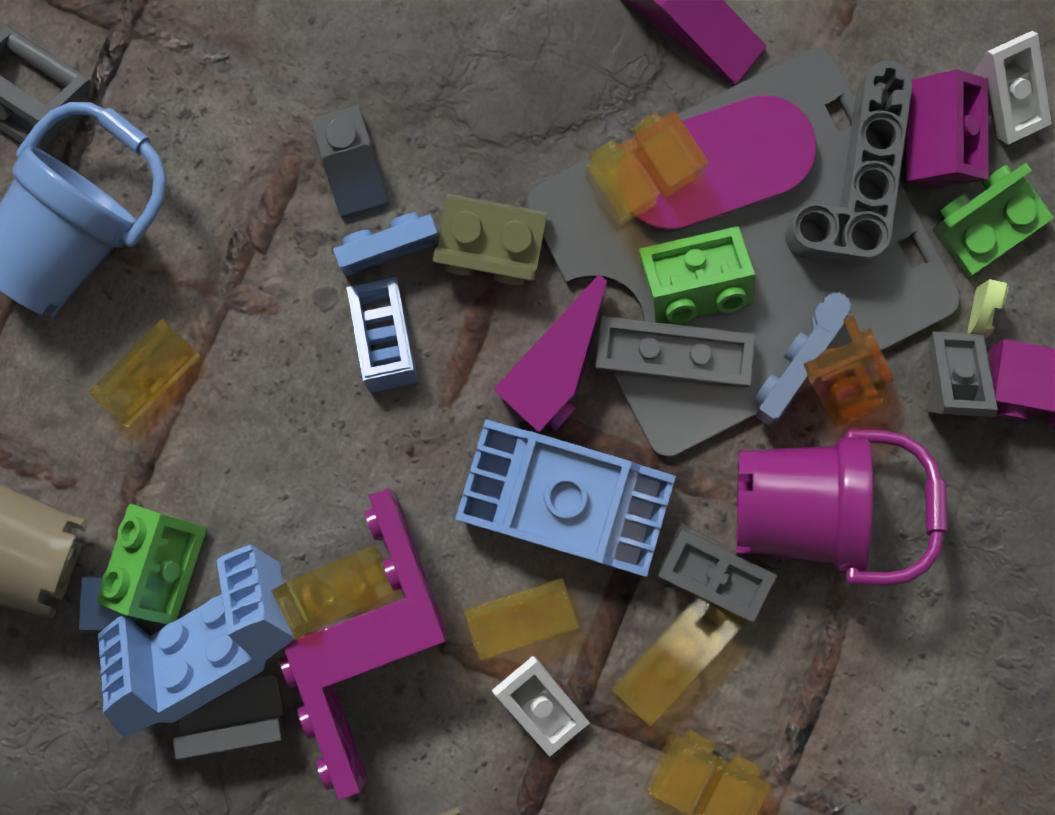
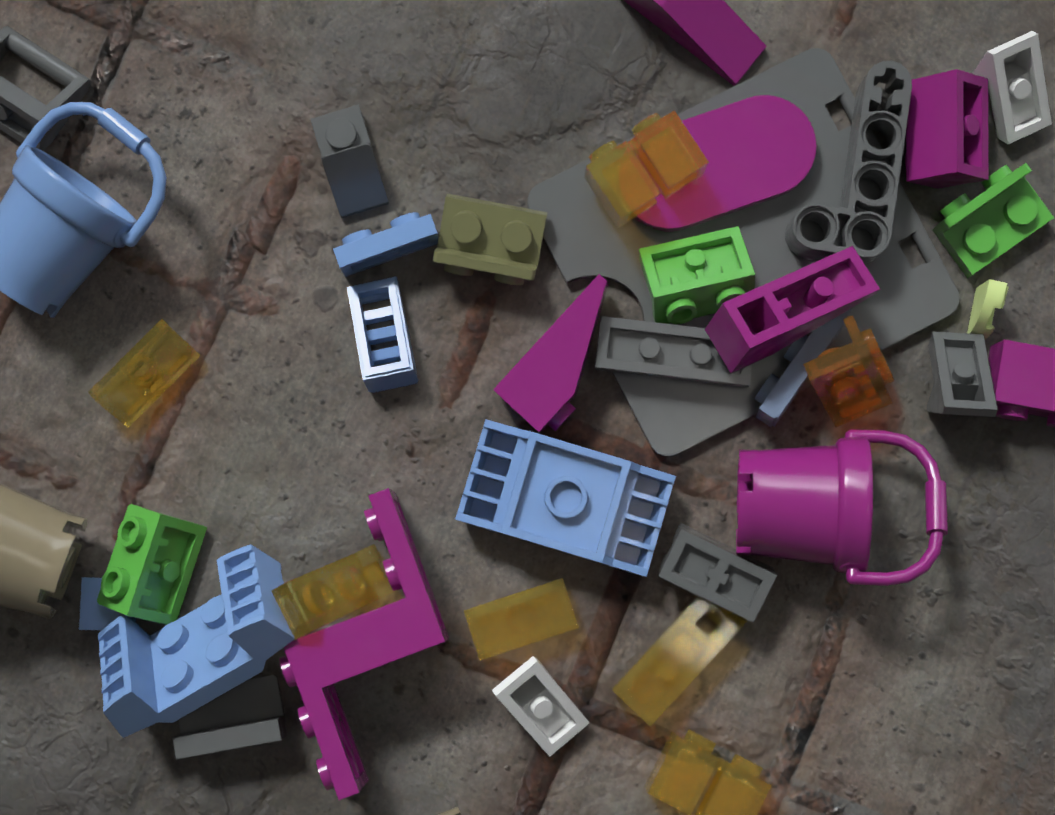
(789, 308): none -> magenta slope

